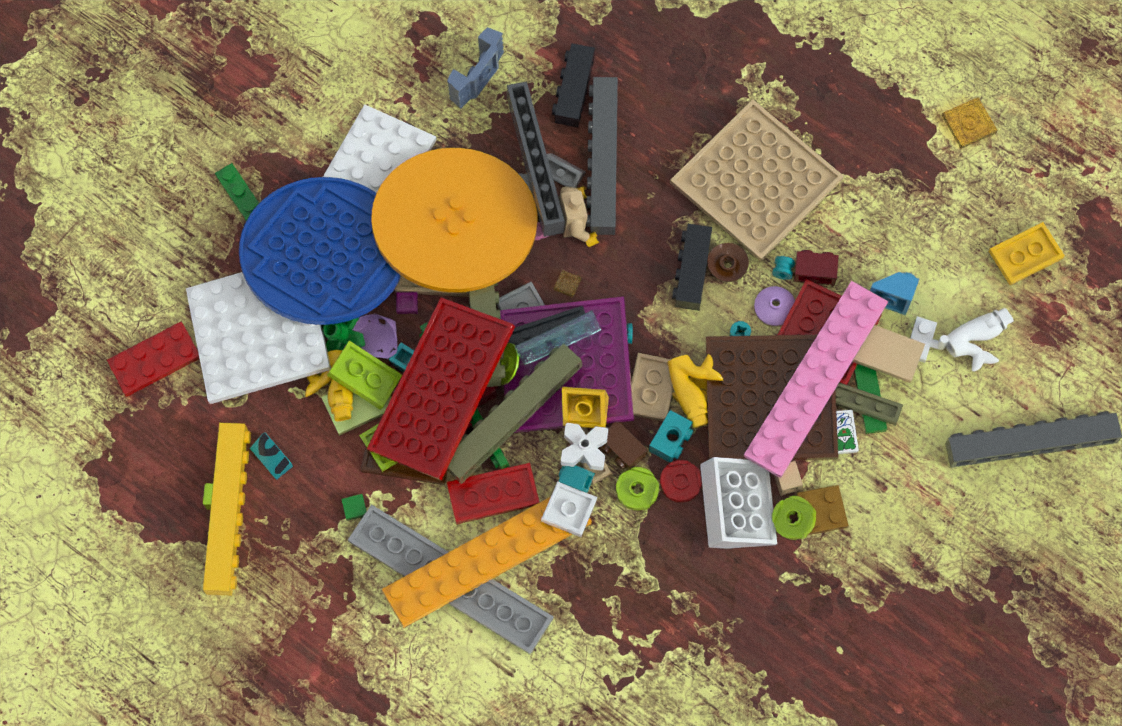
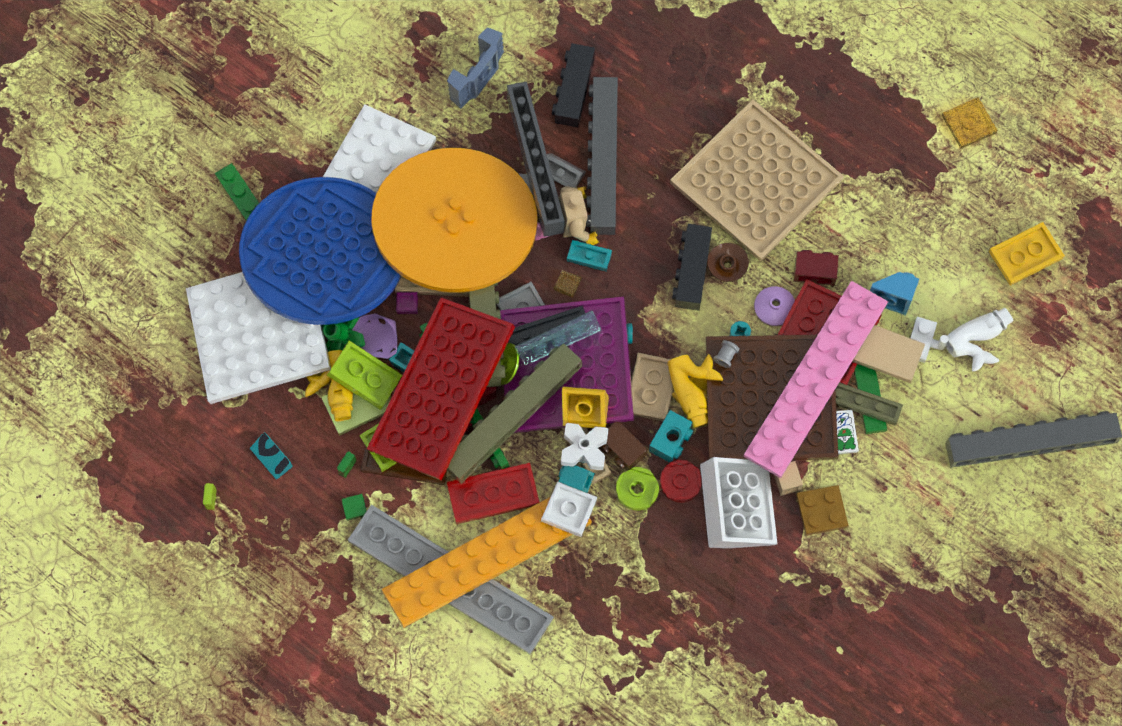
(153, 359): red plate -> none
(225, 509): yellow brick -> none
(346, 464): none -> green tile
(589, 255): none -> teal plate
(726, 354): none -> light grey bush
(783, 267): teal wheel -> none
(800, 528): lime plate -> none

